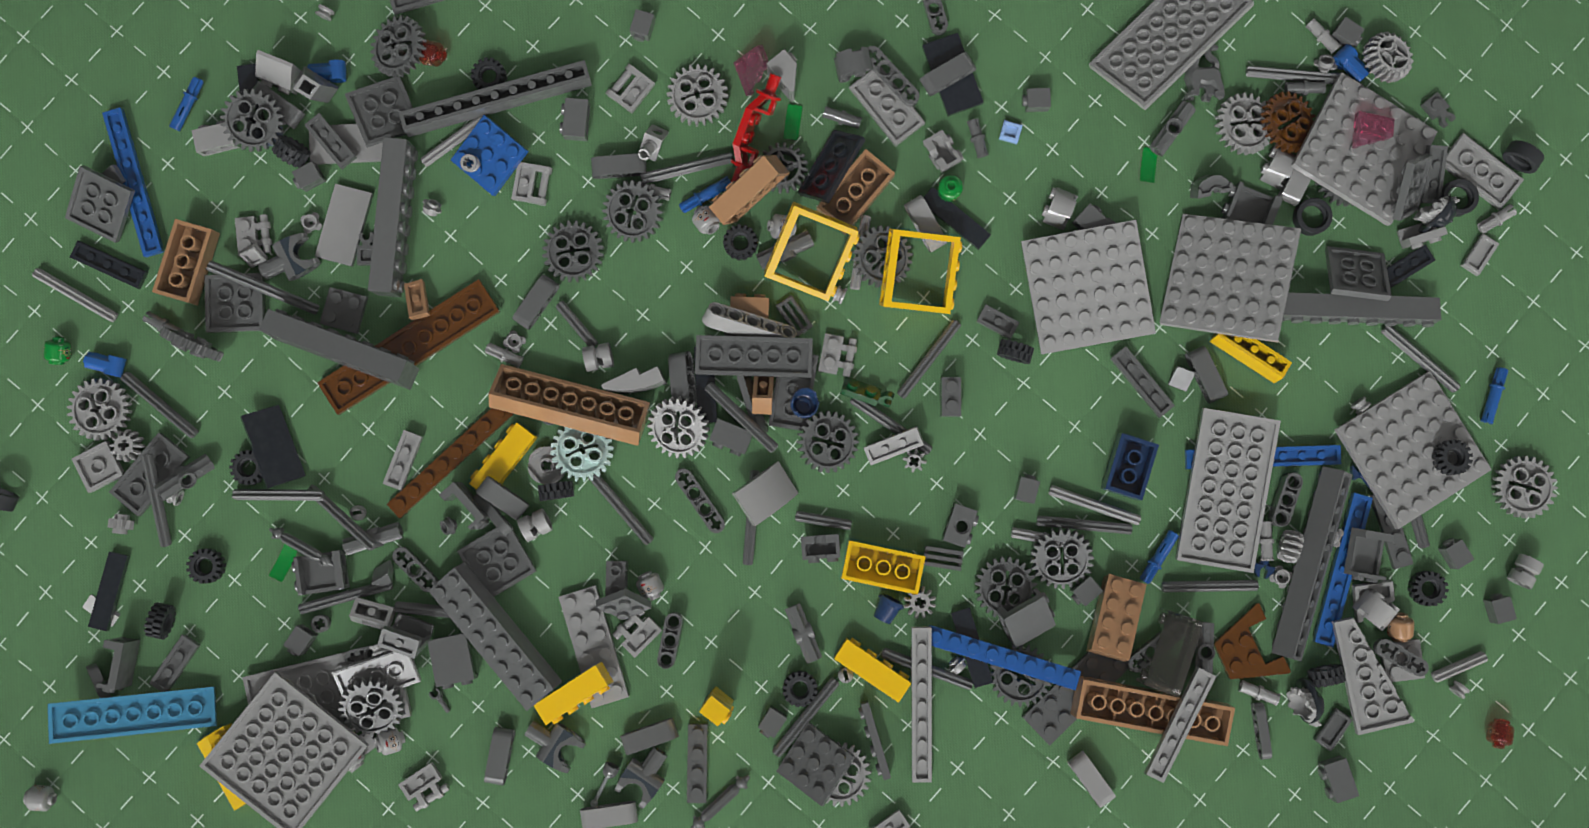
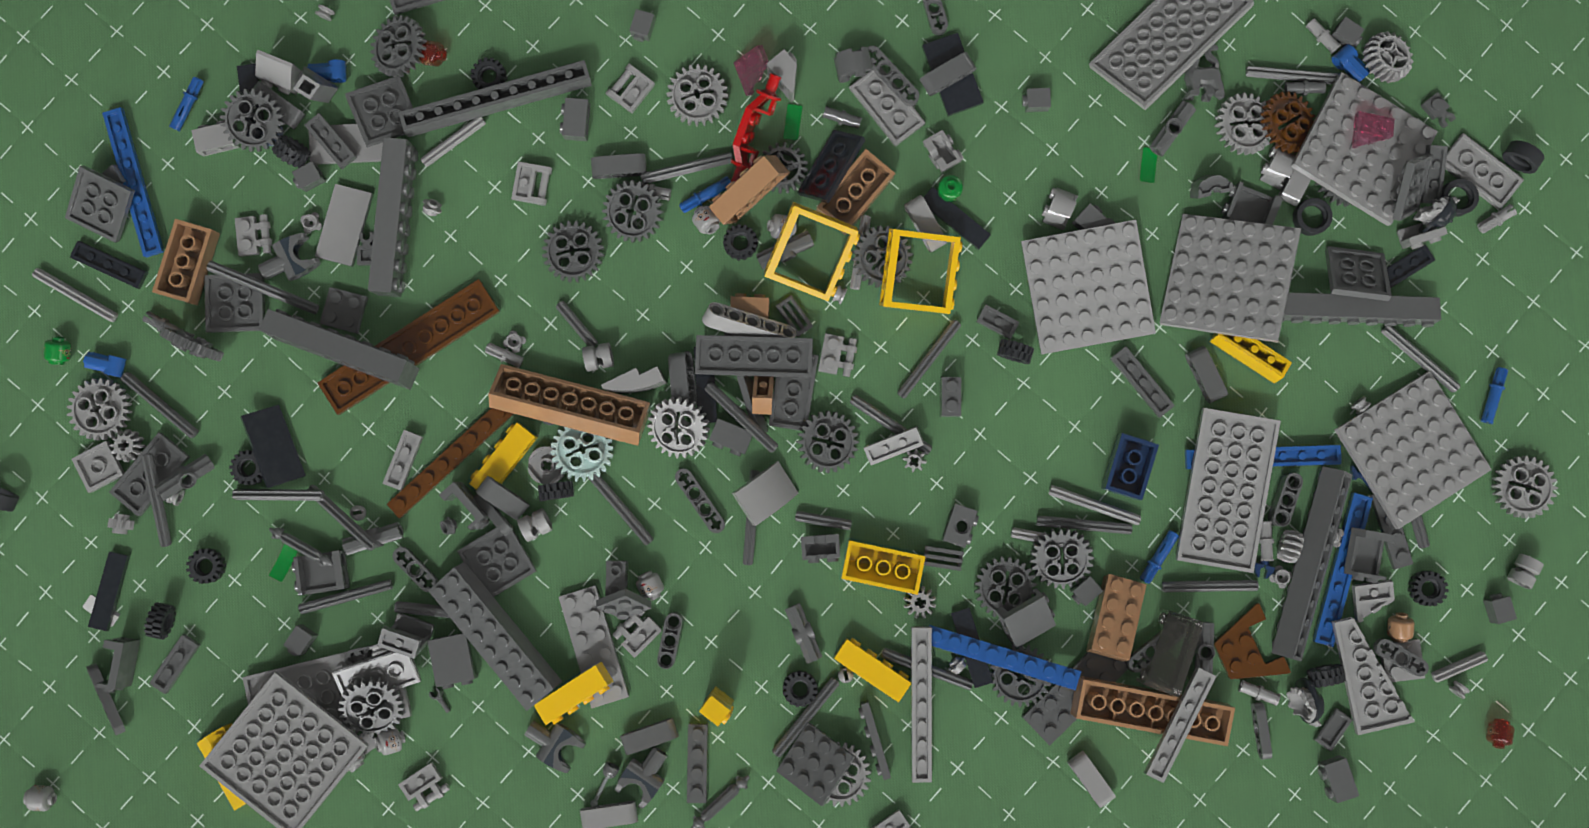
(131, 715): dark azure plate -> none
(253, 255): light grey tile -> none
(318, 618): dark grey bush -> none
(371, 613): light grey brick -> none
(383, 574): dark grey slope -> none
(416, 299): medium nougat plate -> none
(464, 160): light grey bush -> none
(497, 154): blue plate -> none
(499, 756): dark grey beam -> none
(536, 302): dark grey beam -> none
(652, 143): light grey bracket -> none
(772, 722): dark grey brick -> none
(804, 402): dark blue hair -> none
(866, 392): dark green plate -> none
(887, 608): dark blue piece -> none
(977, 138): dark grey pin -> none
(1010, 132): light blue tile -> none
(1026, 489): dark grey brick -> none
(1181, 378): slope -> none
(1325, 63): light grey plate -> none
(1375, 609): light grey cylinder -> none
(1455, 553): dark grey brick -> none
(1462, 454): black tyre -> none
(1479, 254): light grey tile -> none

